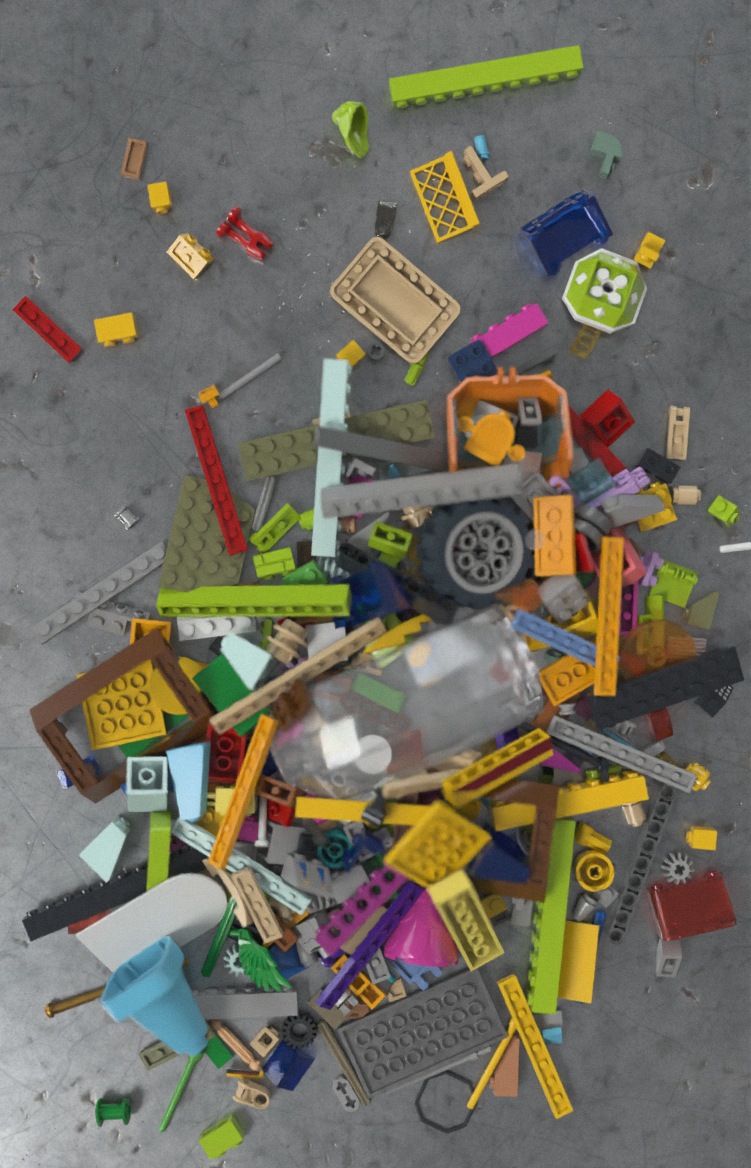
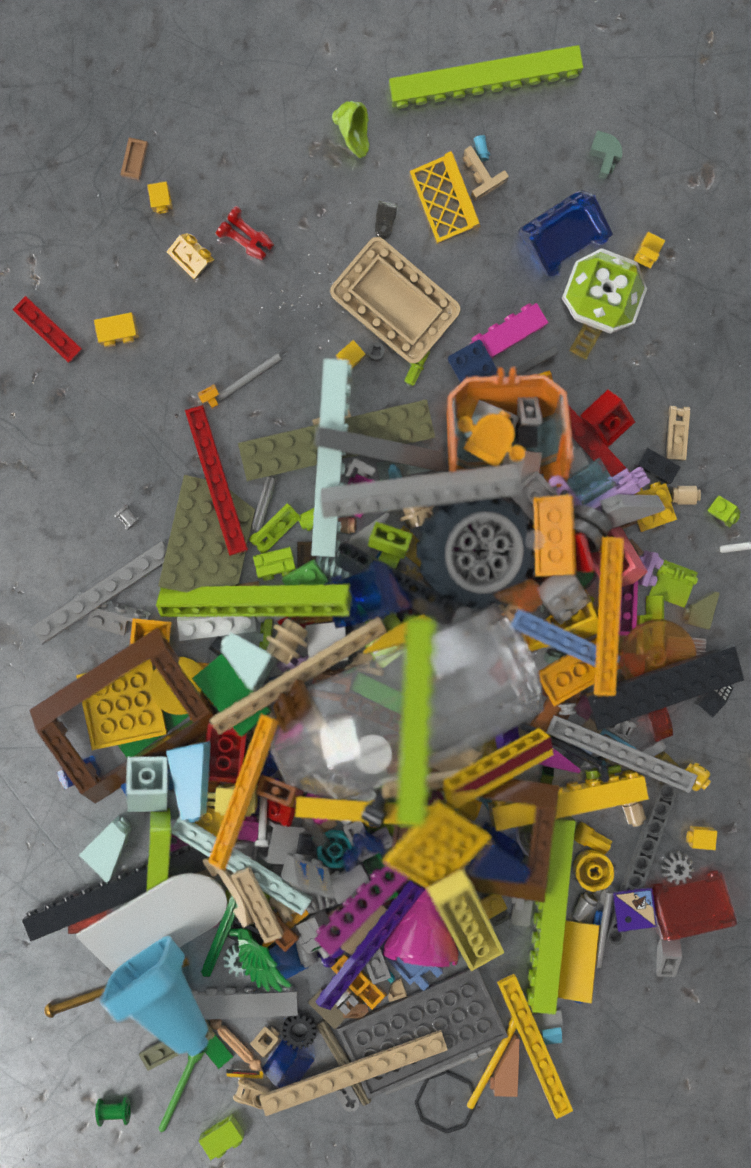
(353, 1073): none -> tan plate
(415, 719): none -> lime brick
(604, 928): none -> light grey bar
(634, 909): none -> tile

